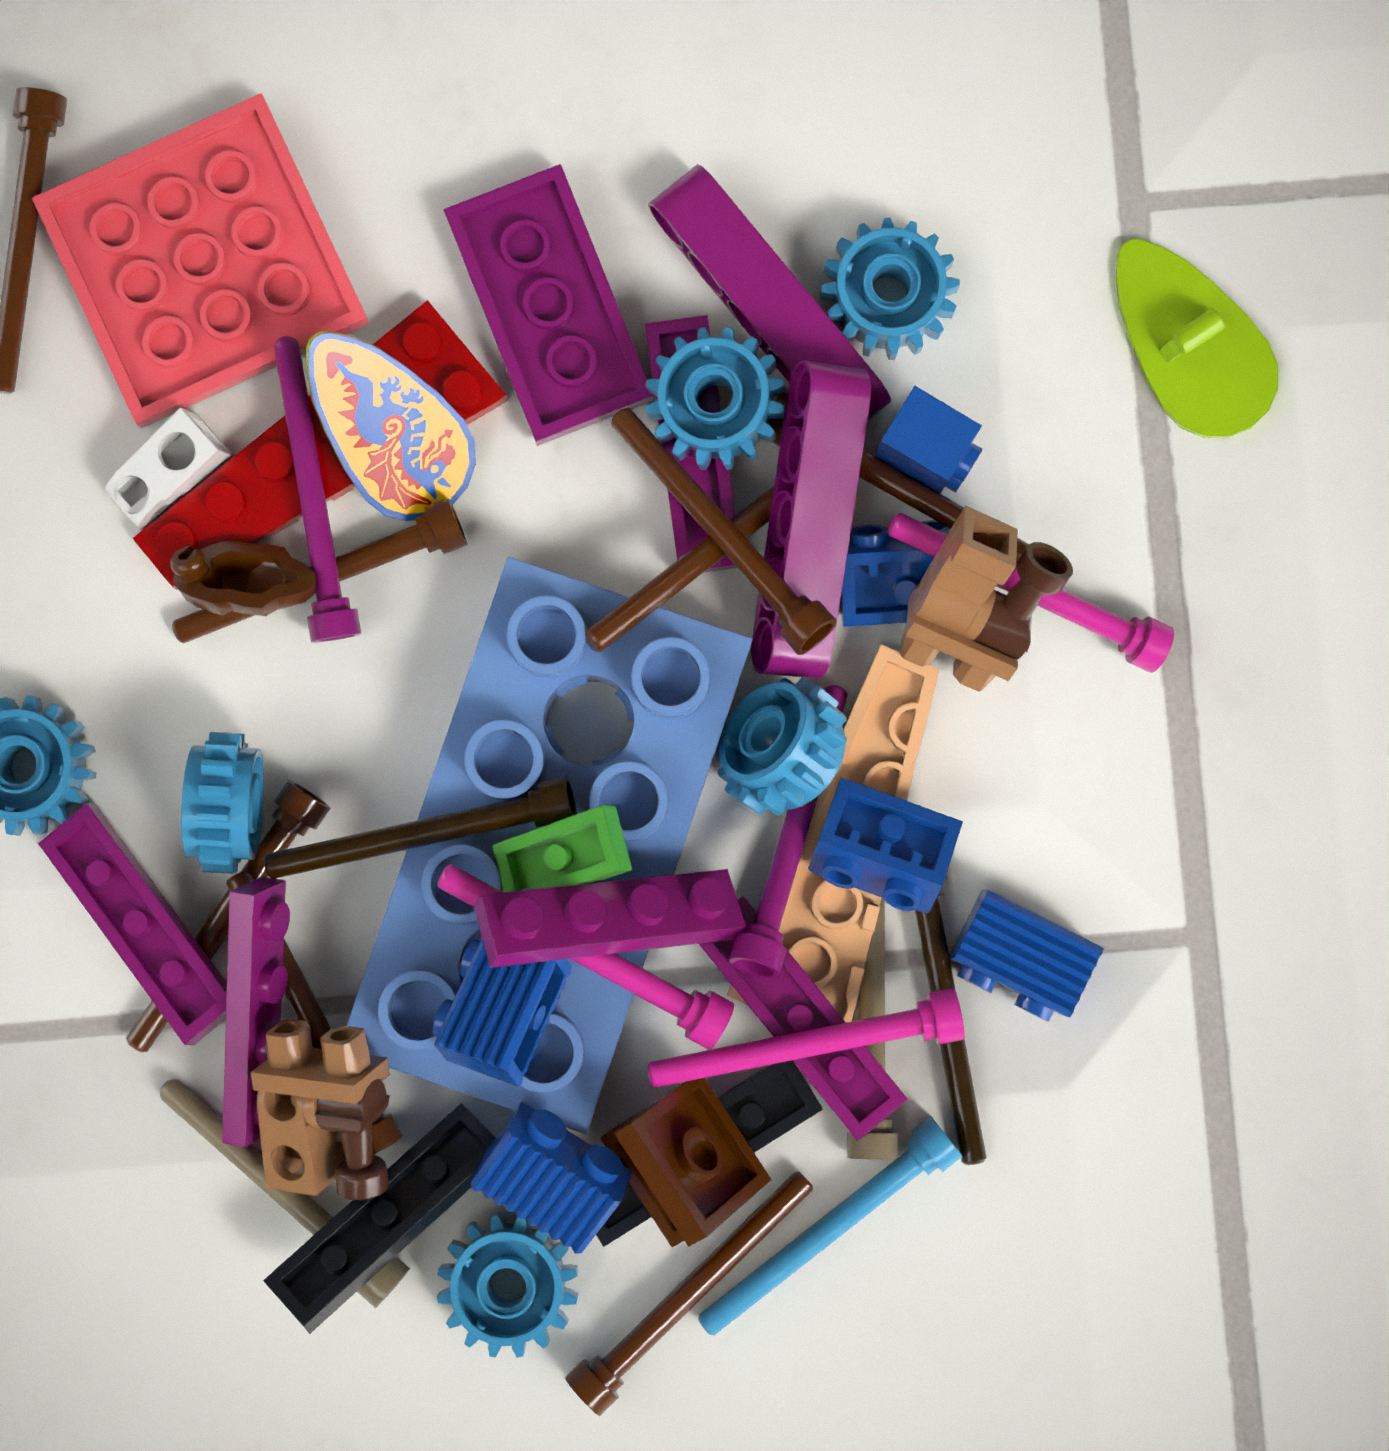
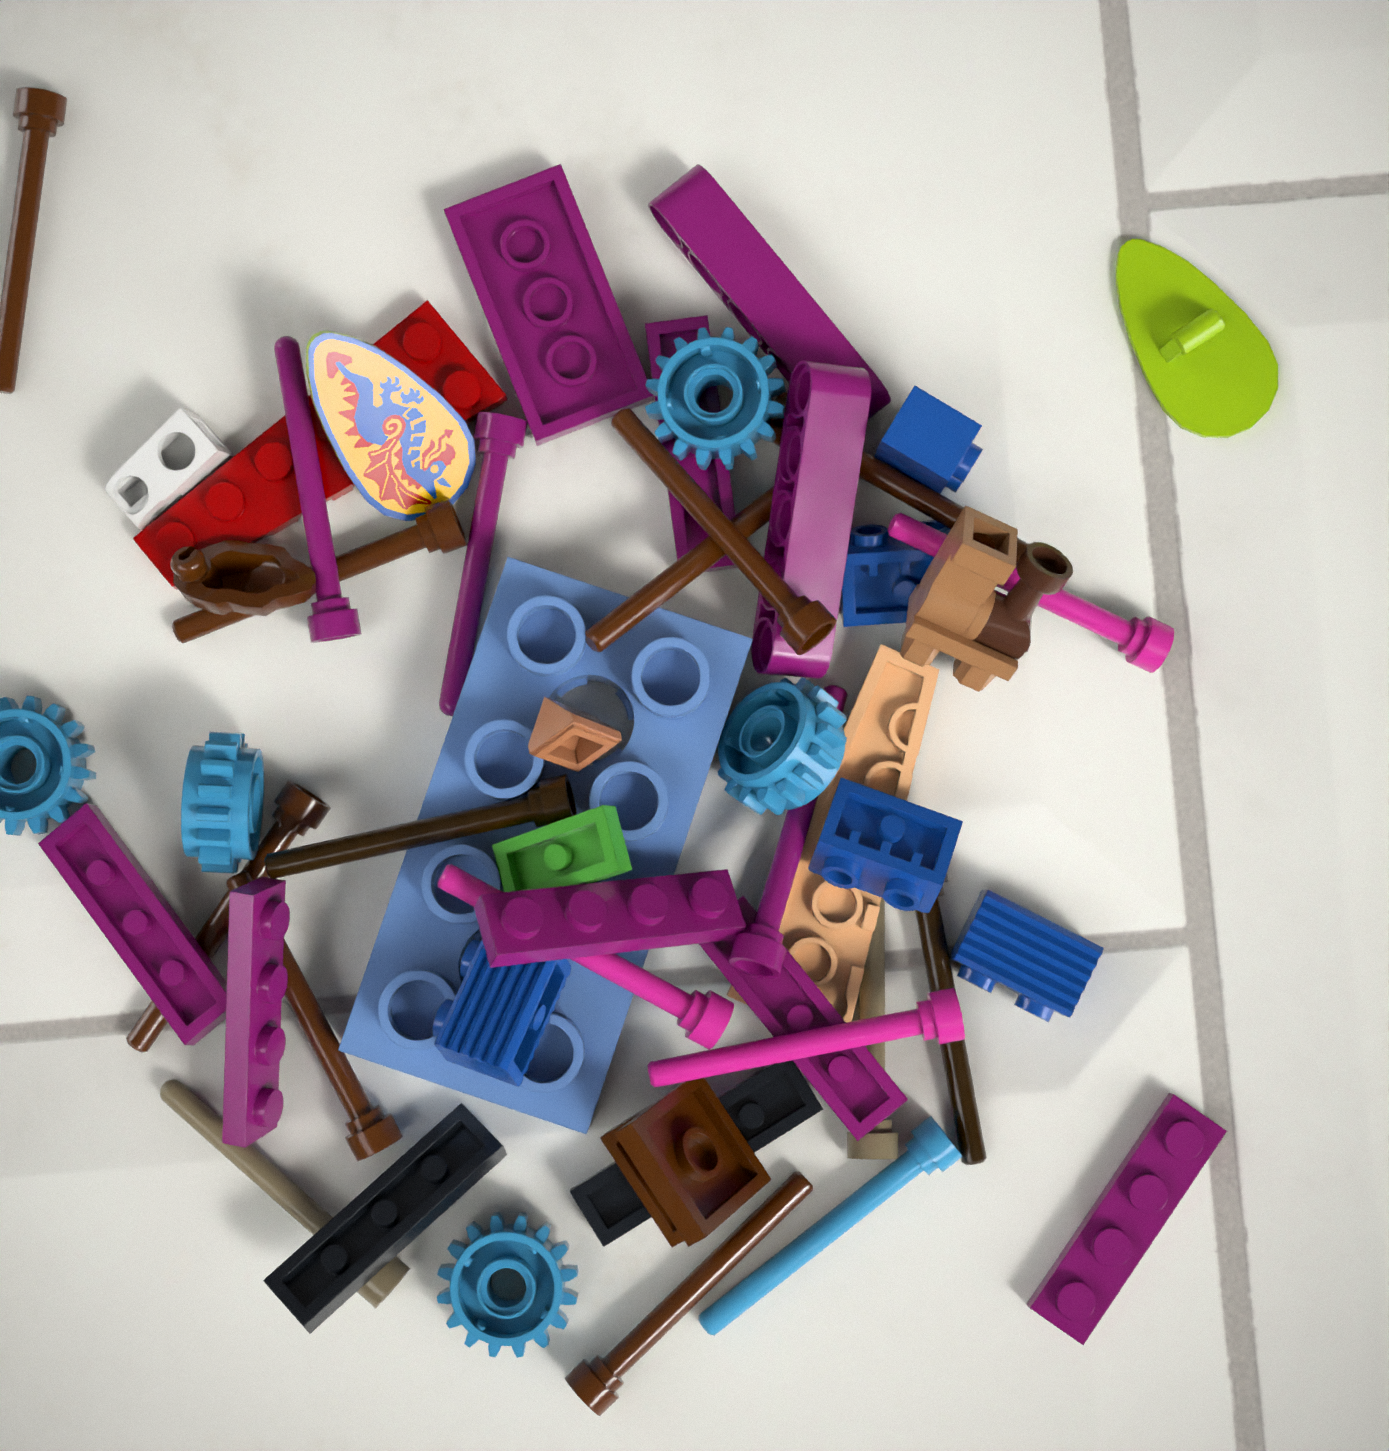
(198, 259): coral plate -> none
(310, 1097): medium nougat hips -> none
(498, 441): none -> magenta piece
(552, 1177): blue brick -> none
(570, 736): none -> nougat slope
(897, 255): dark azure gear -> none
(1126, 1218): none -> magenta plate

